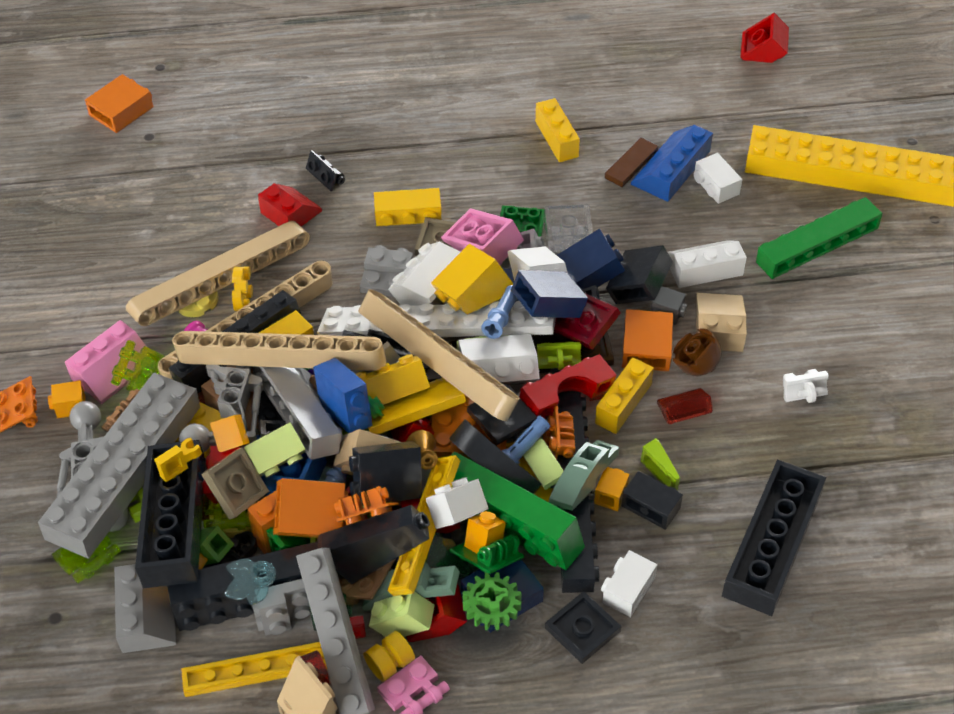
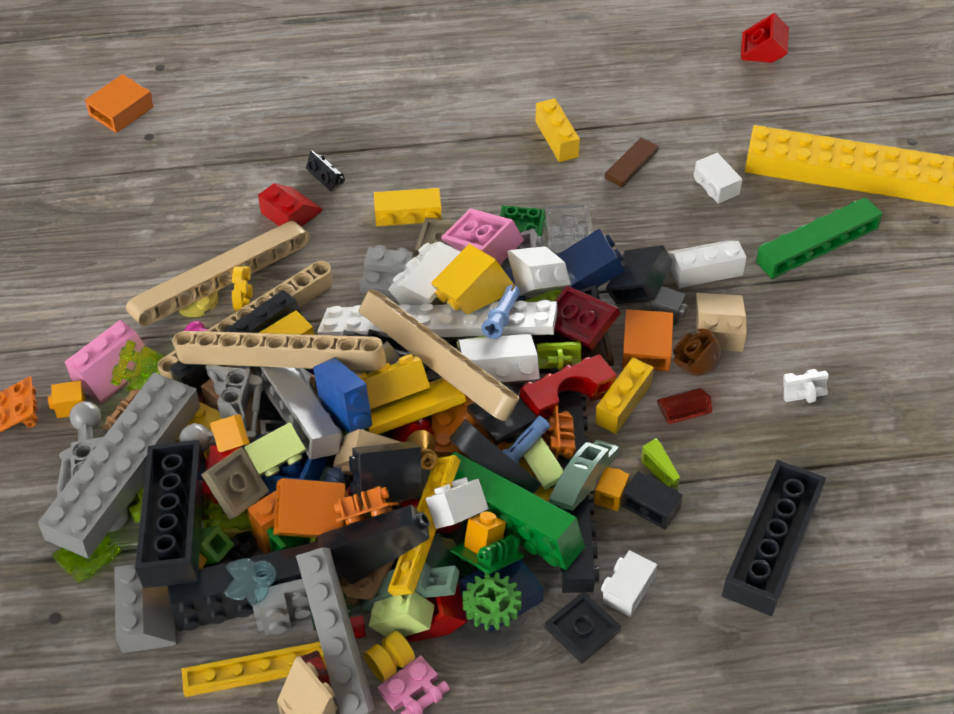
(175, 459): yellow plate -> none
(376, 407): green plate -> none
(549, 294): dark blue brick -> none
(674, 162): blue slope -> none

